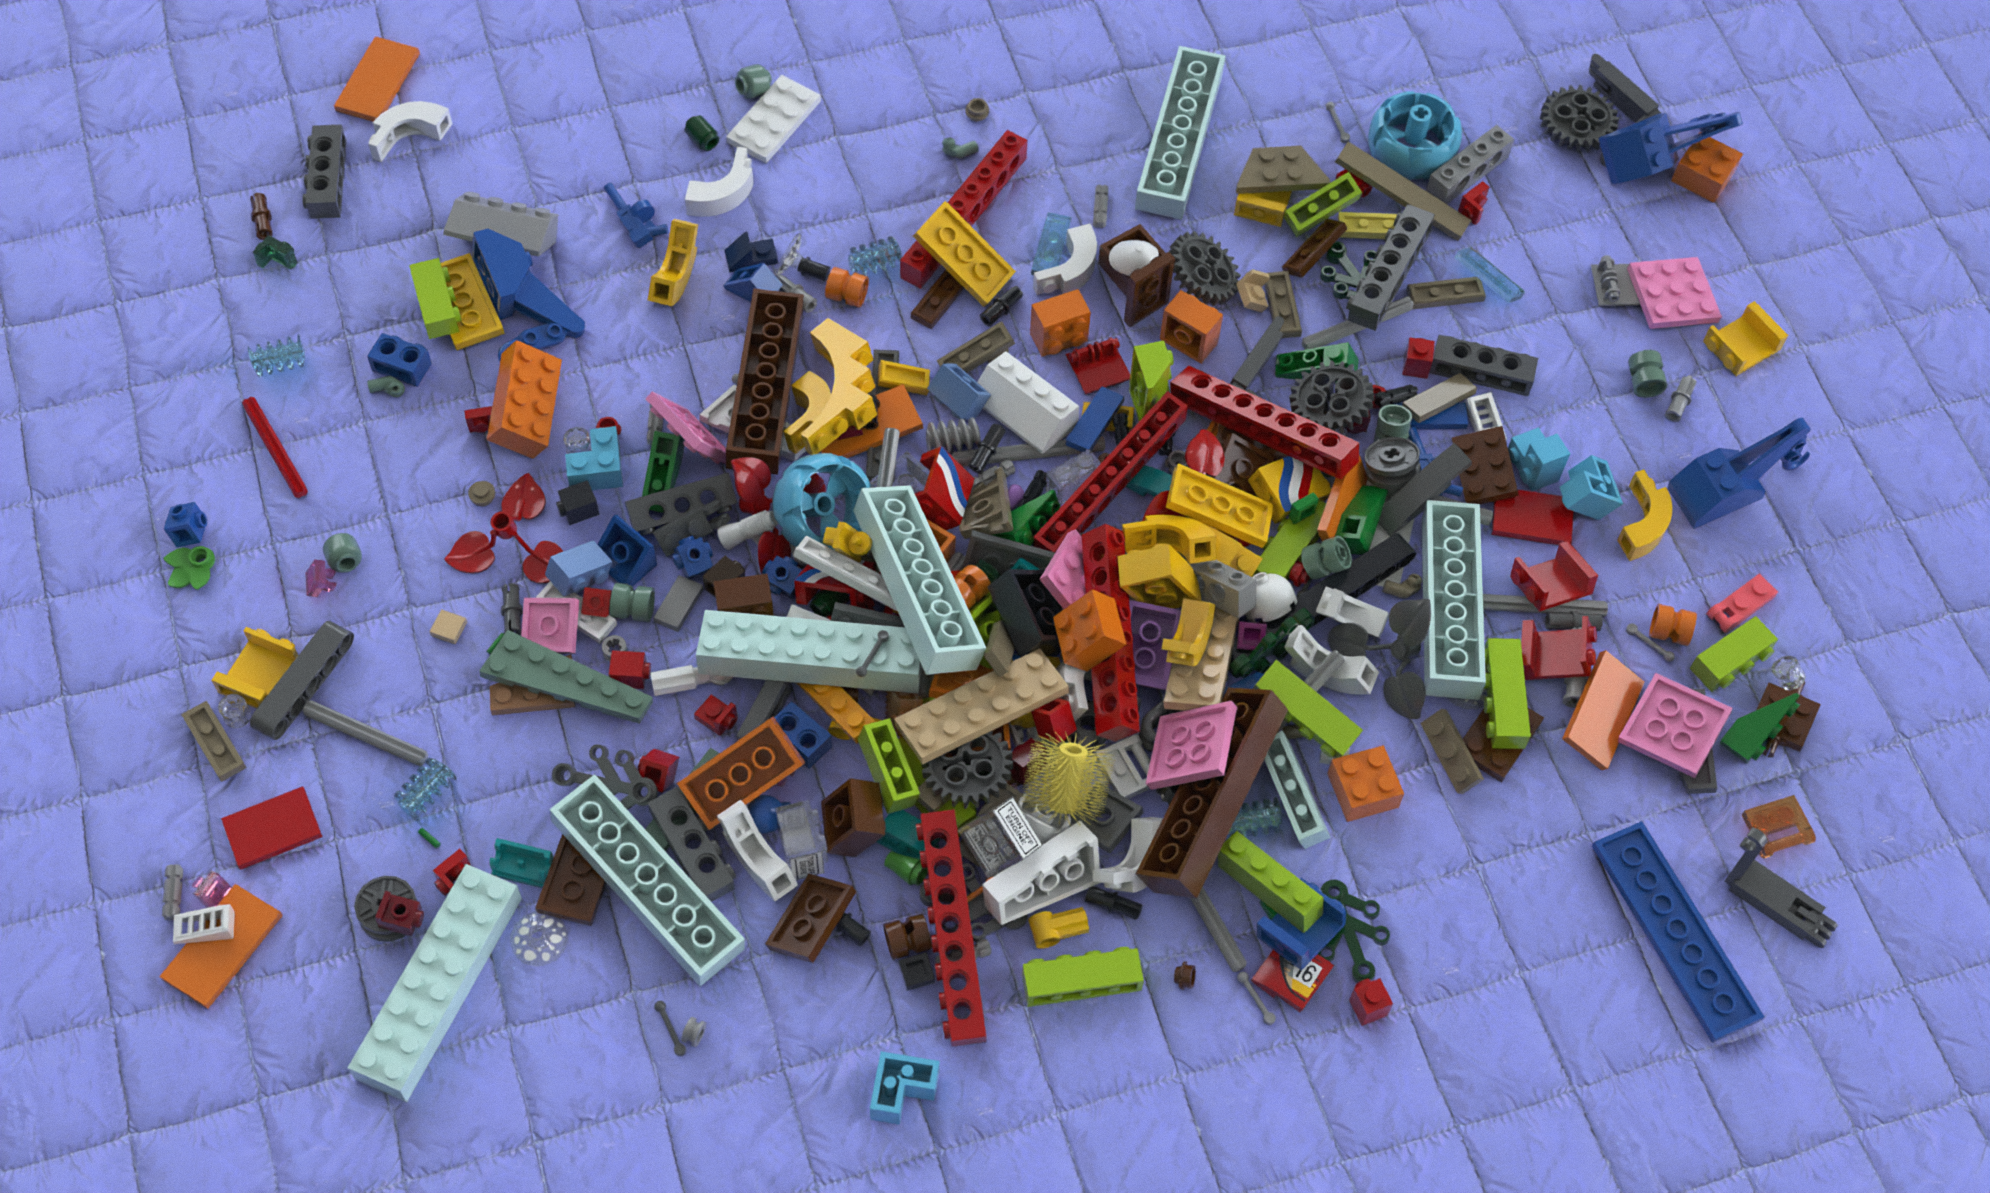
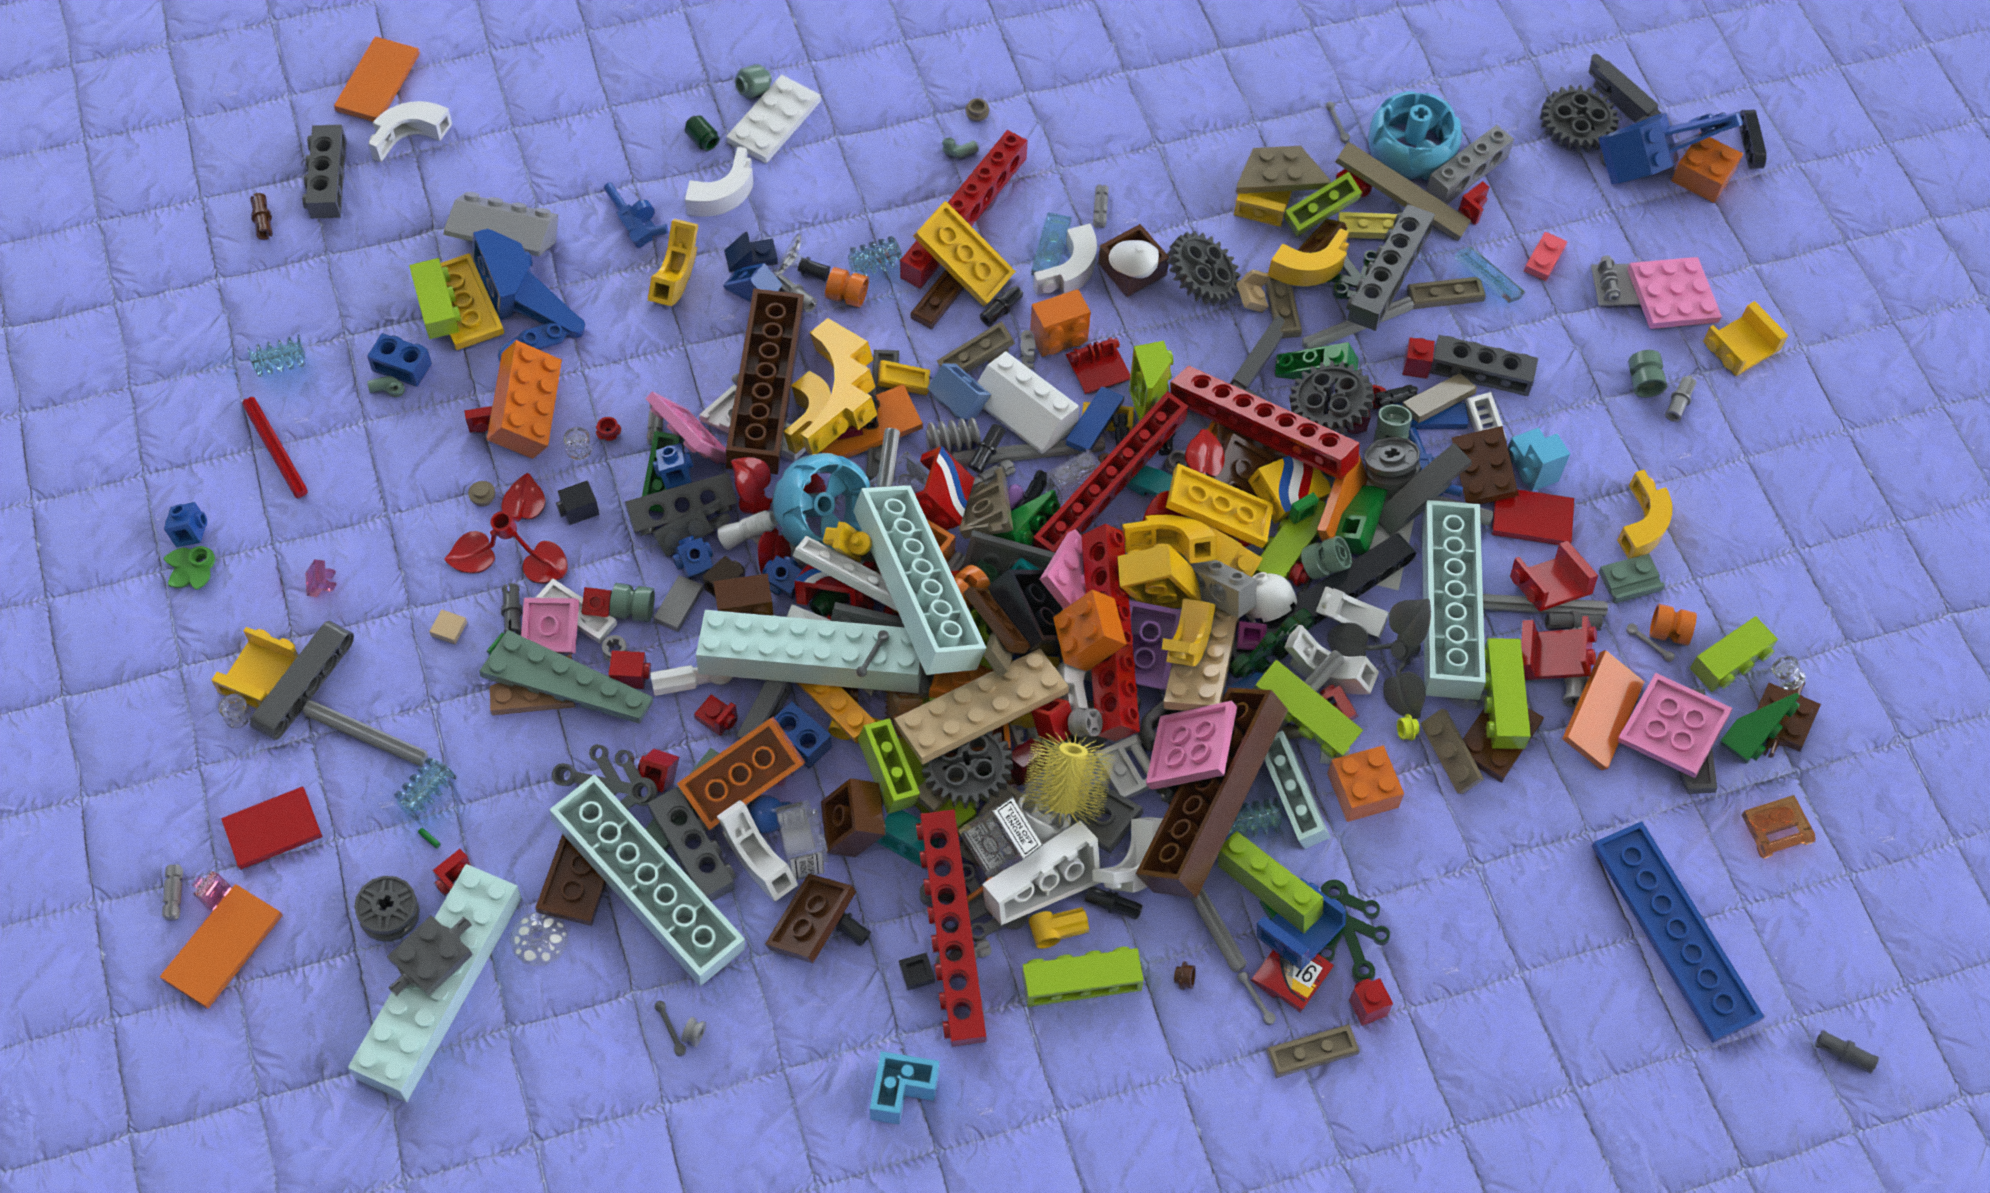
(213, 741): dark tan plate -> none
(223, 932): white slope -> none
(276, 250): bracket -> none
(342, 552): sand green head -> none
(405, 923): dark red brick -> none
(429, 956): none -> dark grey plate
(520, 863): teal hinge -> none
(578, 568): medium blue brick -> none
(599, 466): medium azure brick -> none
(629, 552): blue slope -> none
(673, 466): none -> blue brick
(906, 868): bright green cone -> none
(907, 936): reddish brown wheel -> none
(997, 620): none -> reddish brown tile
(1027, 348): none -> light grey piece
(1085, 722): none -> light grey wheel
(1149, 288): reddish brown plate -> none
(1180, 133): light aqua brick -> none
(1191, 326): orange brick -> none
(1309, 268): none -> yellow arch
(1312, 1051): none -> dark tan tile
(1342, 702): none -> red bracket
(1404, 589): dark tan arm -> none
(1407, 727): none -> neon yellow plate
(1545, 256): none -> coral plate
(1591, 489): medium azure brick -> none
(1631, 578): none -> sand green plate
(1725, 481): blue slope -> none
(1742, 603): coral plate -> none
(1752, 140): none -> black beam
(1776, 896): dark grey hinge -> none
(1846, 1051): none -> dark grey pin

